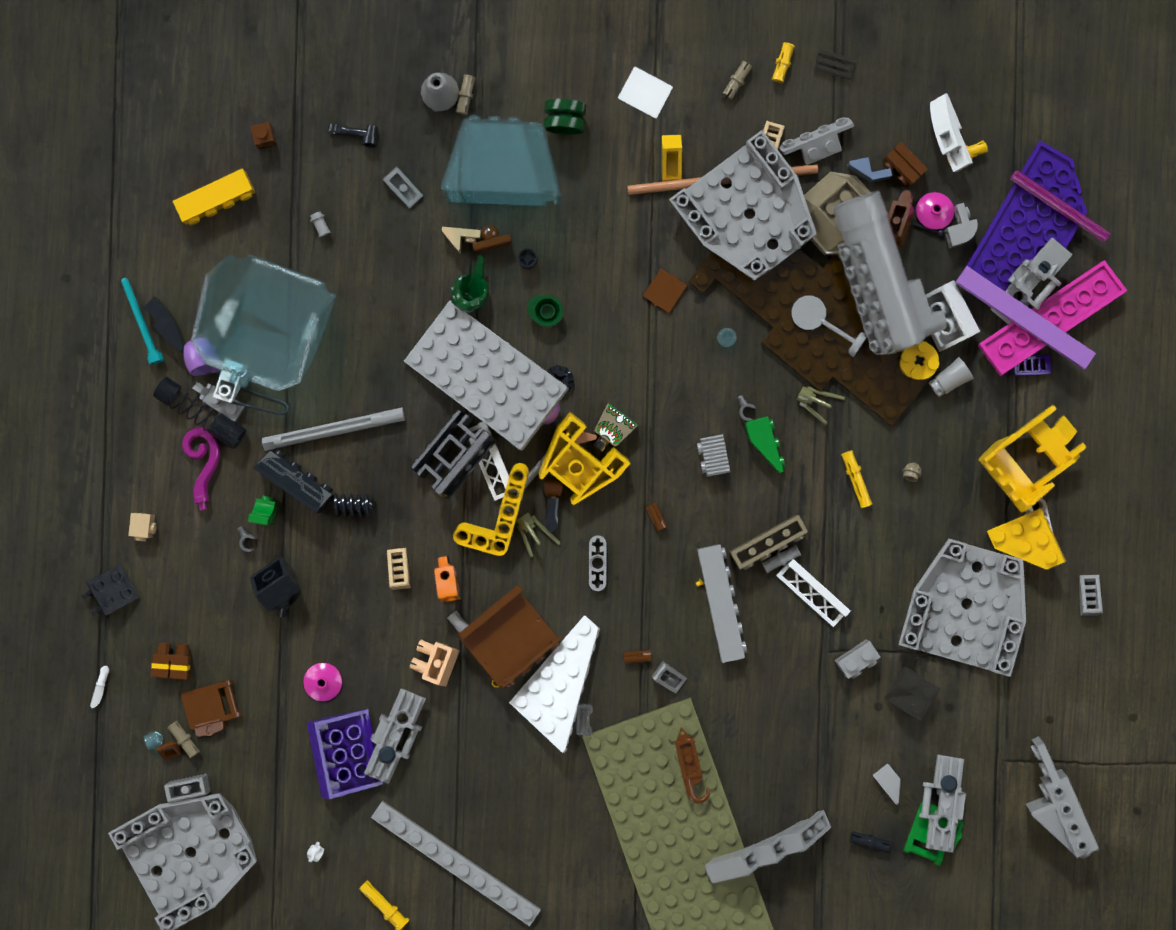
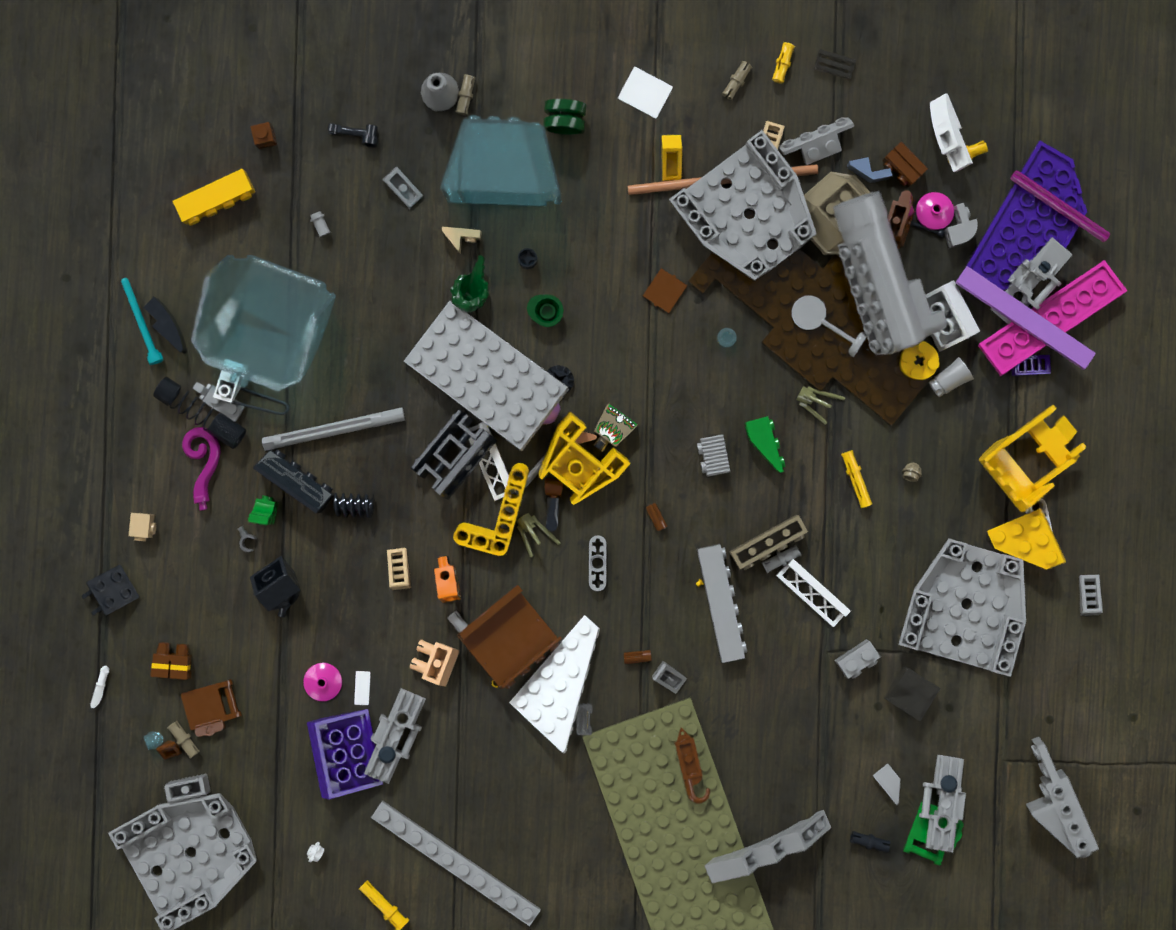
(194, 361): medium lavender piece -> none
(362, 688): none -> white sticker
(491, 239): reddish brown tile -> none
(743, 403): flat silver piece -> none

